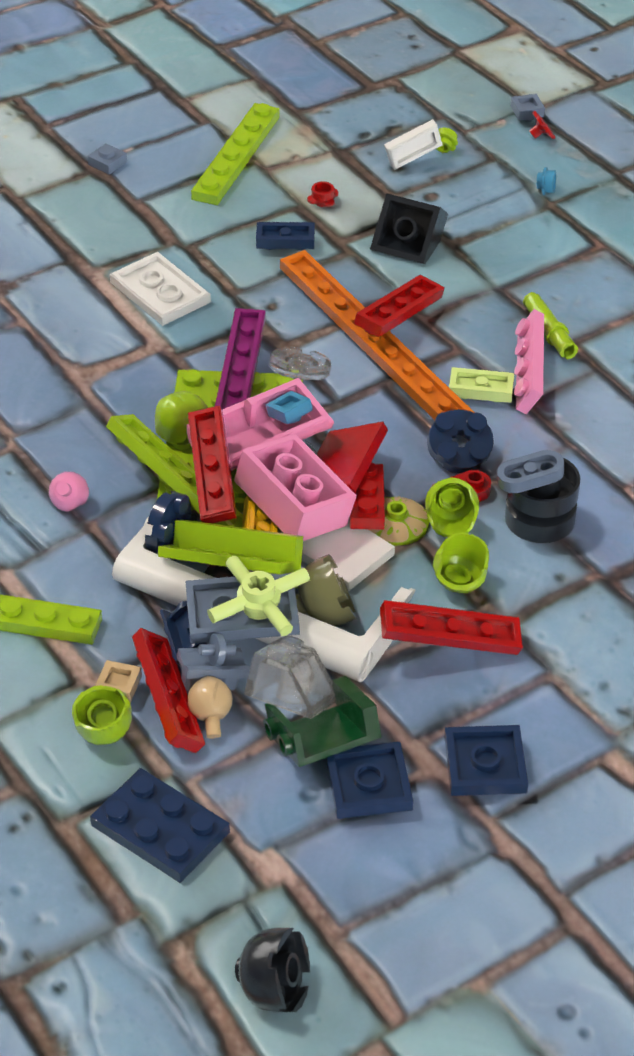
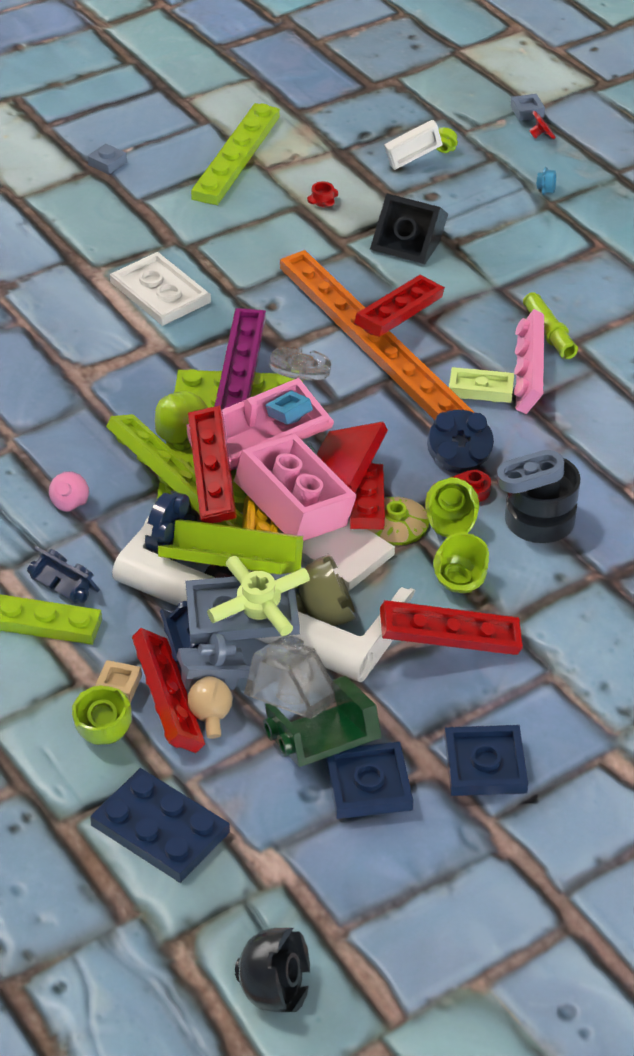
(73, 580): none -> dark blue hinge
(285, 235): dark blue plate -> none

